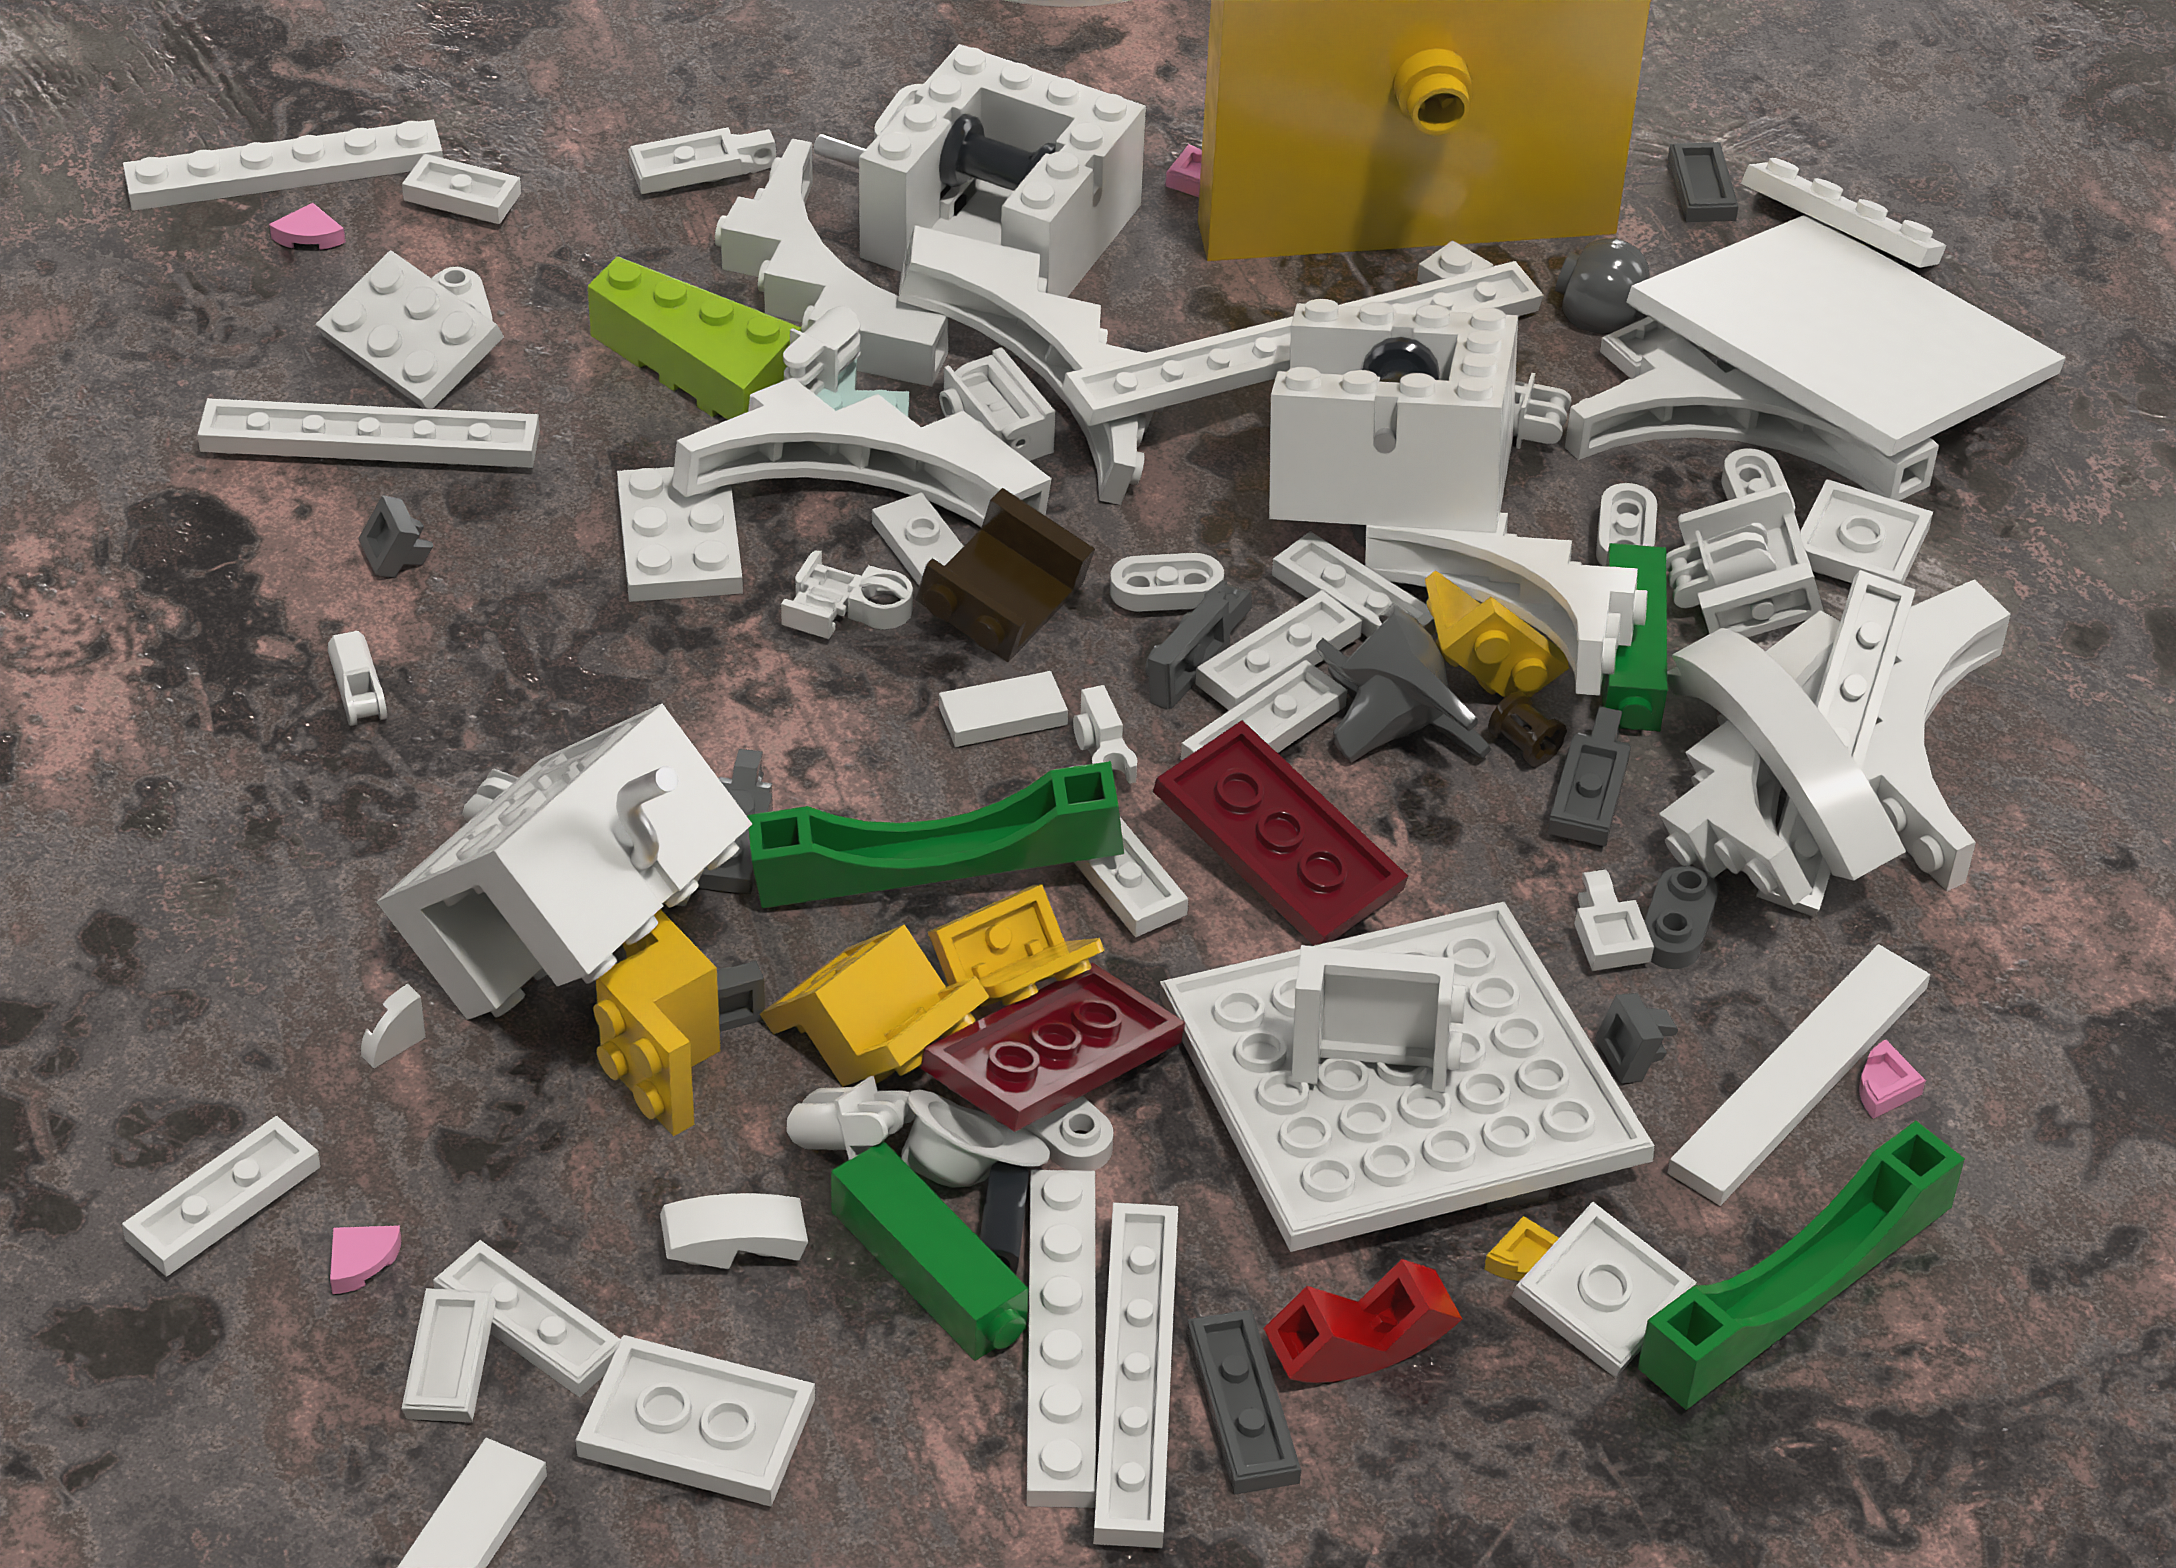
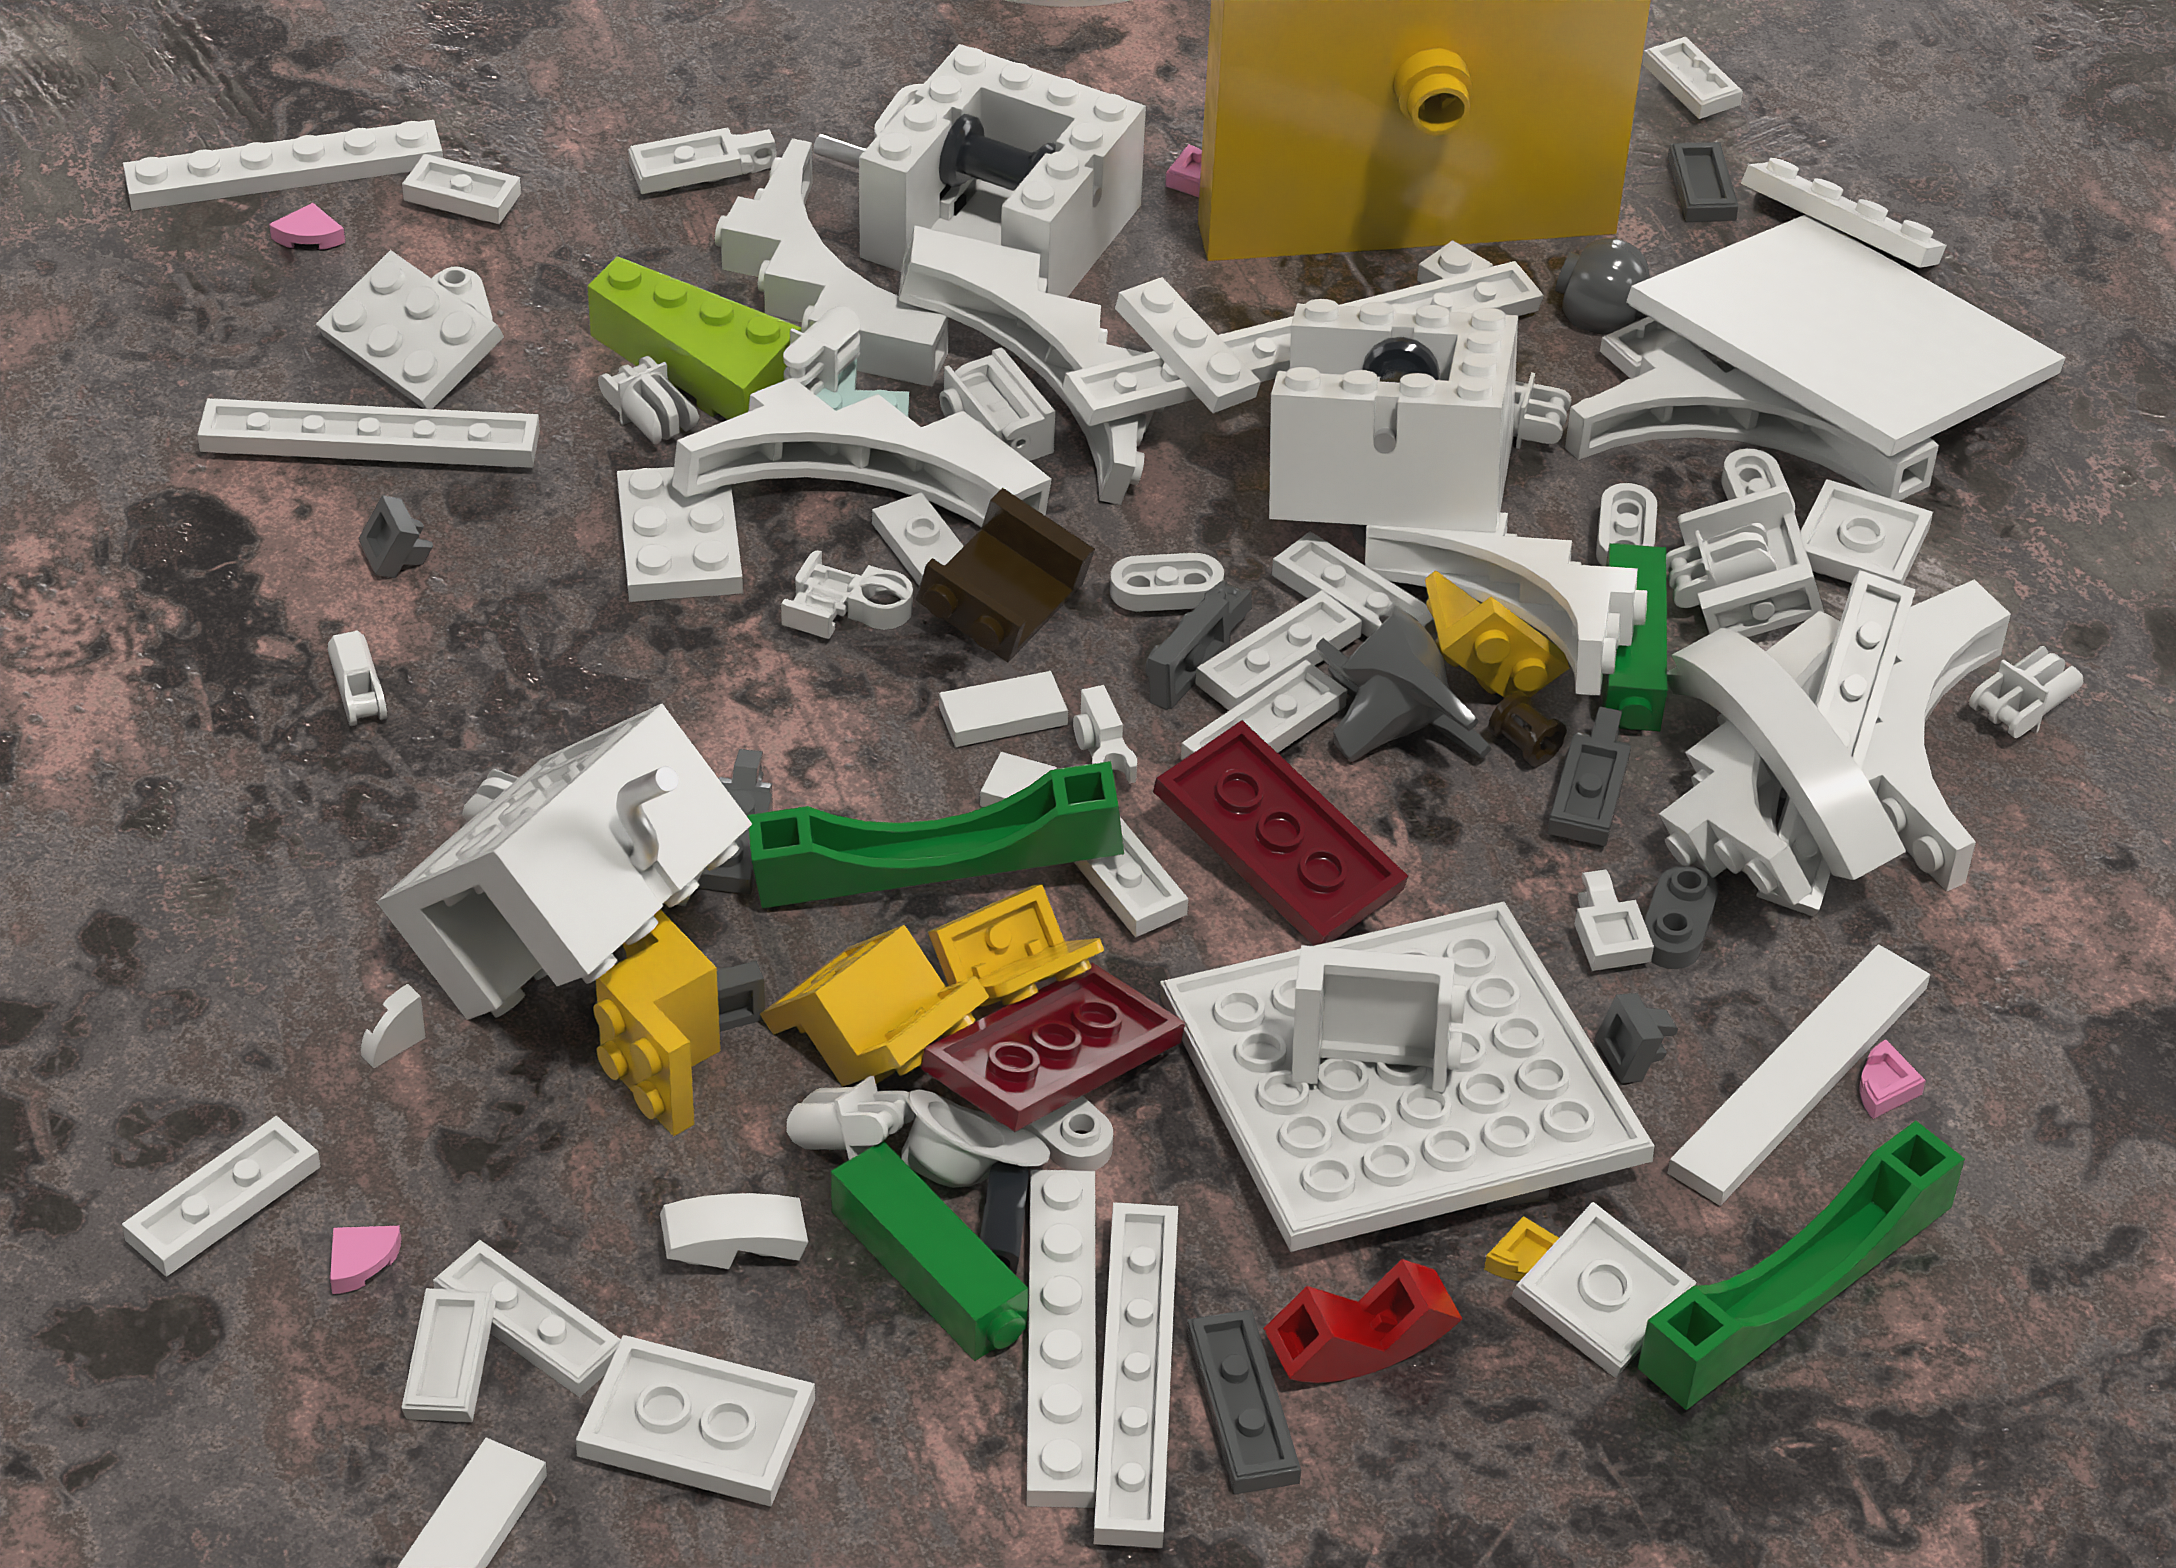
(648, 400): none -> white arm
(1010, 776): none -> white tile
(1187, 345): none -> white plate
(1692, 77): none -> white plate
(2026, 691): none -> white arm

